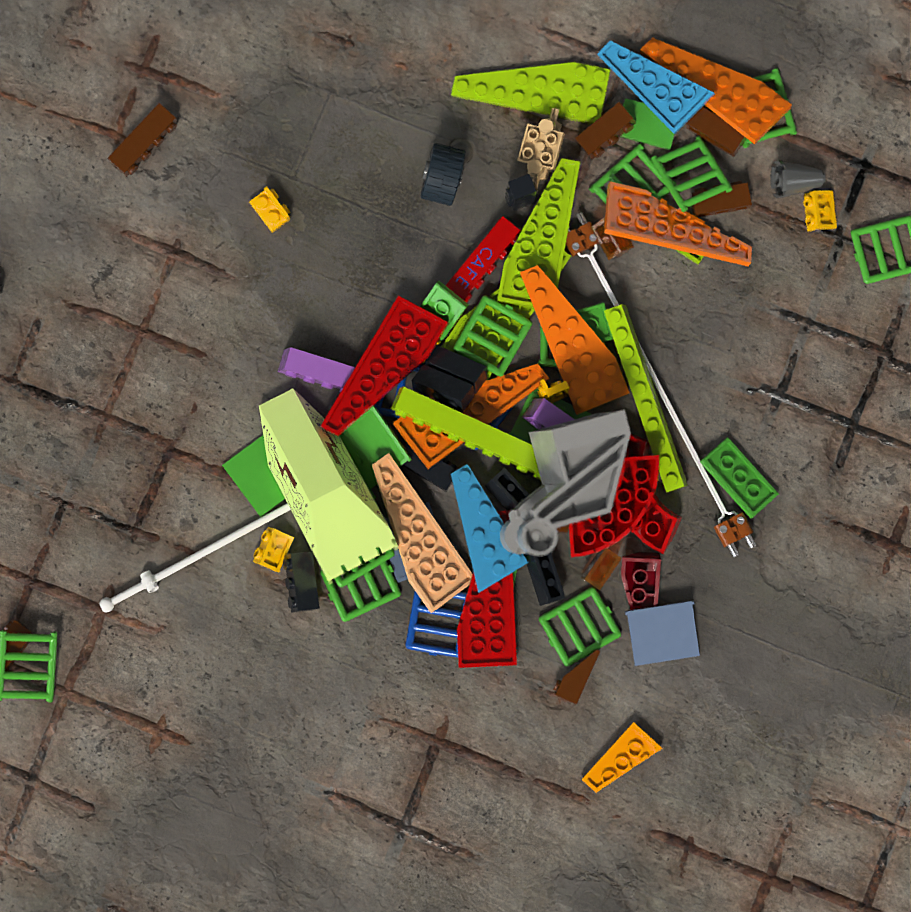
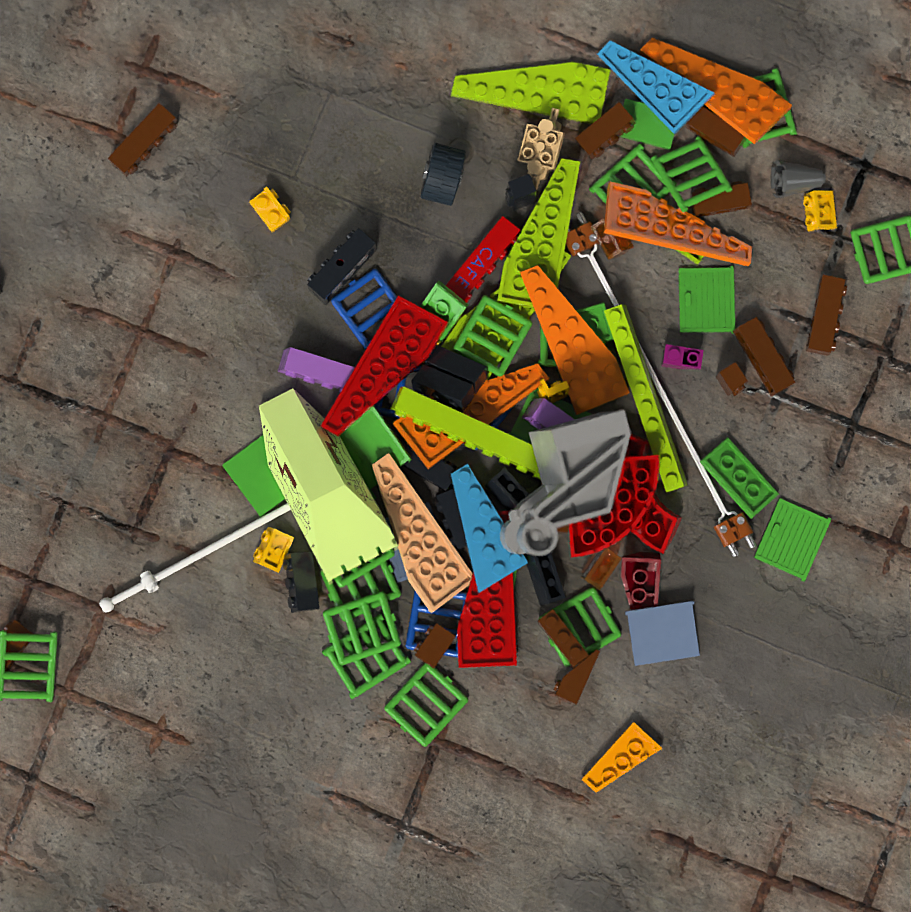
(342, 266): none -> black brick
(355, 285): none -> blue bar
(360, 653): none -> bright green bar
(370, 681): none -> bright green bar
(434, 646): none -> reddish brown brick
(437, 726): none -> bright green bar
(448, 505): none -> black brick
(562, 638): none -> reddish brown brick
(682, 357): none -> magenta slope
(706, 300): none -> bright green piece
(732, 379): none -> reddish brown brick
(764, 356): none -> reddish brown brick
(792, 539): none -> bright green piece
(825, 315): none -> reddish brown brick

